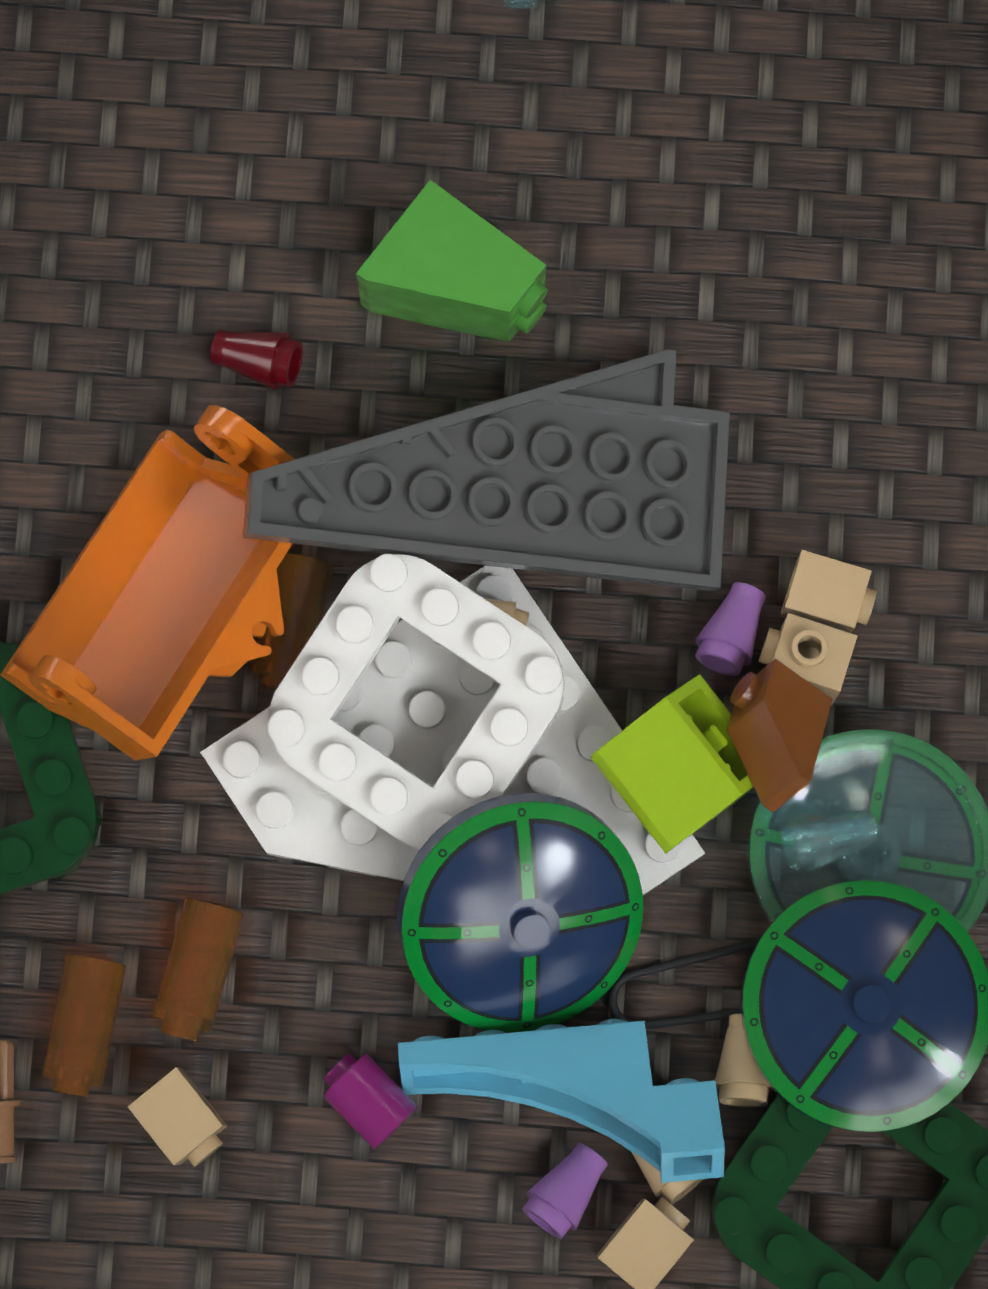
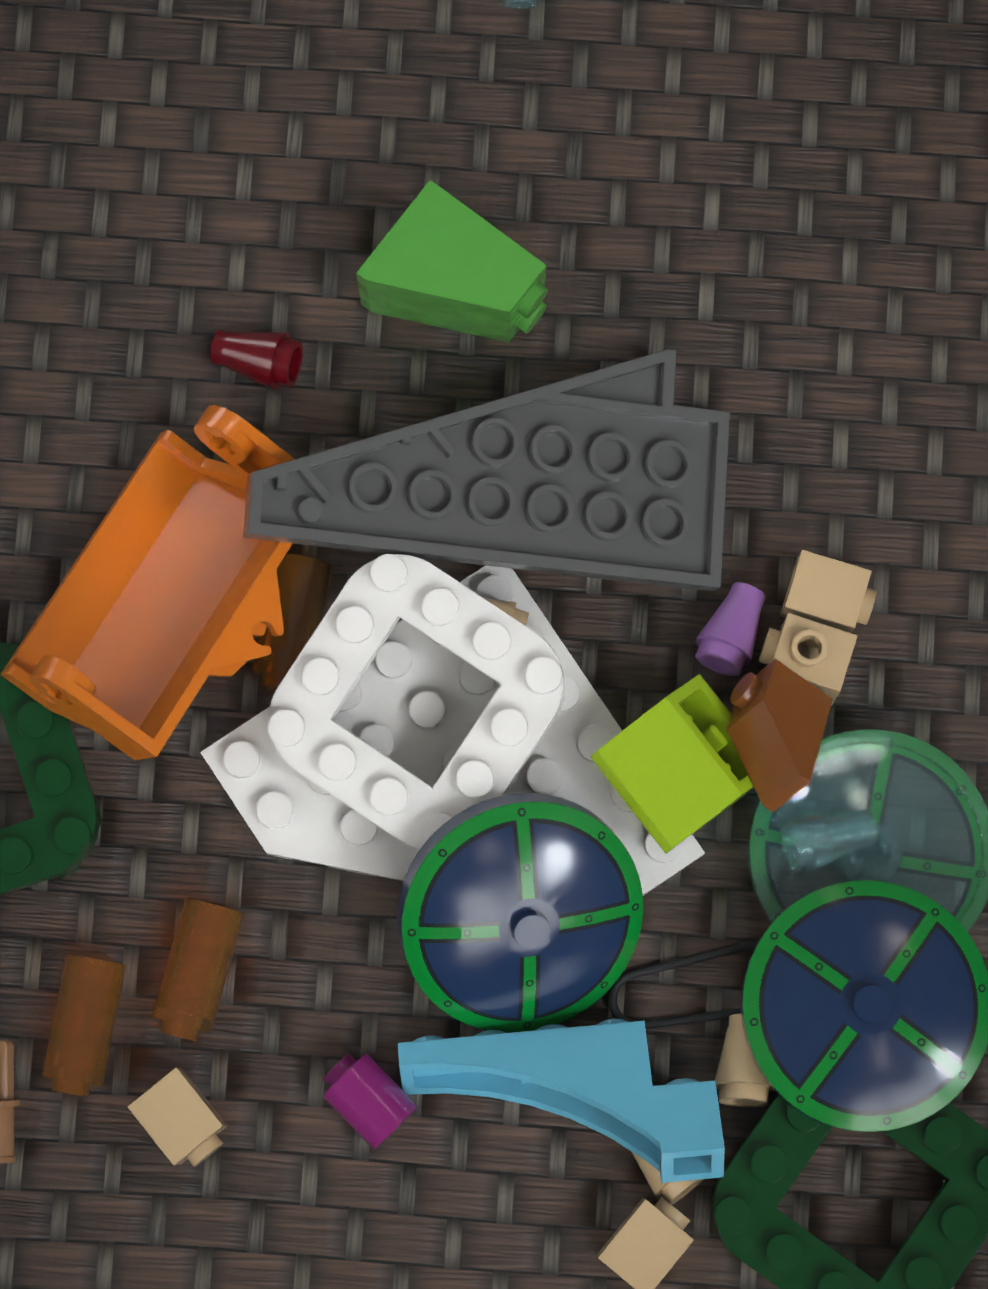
(564, 1193): medium lavender cone -> none

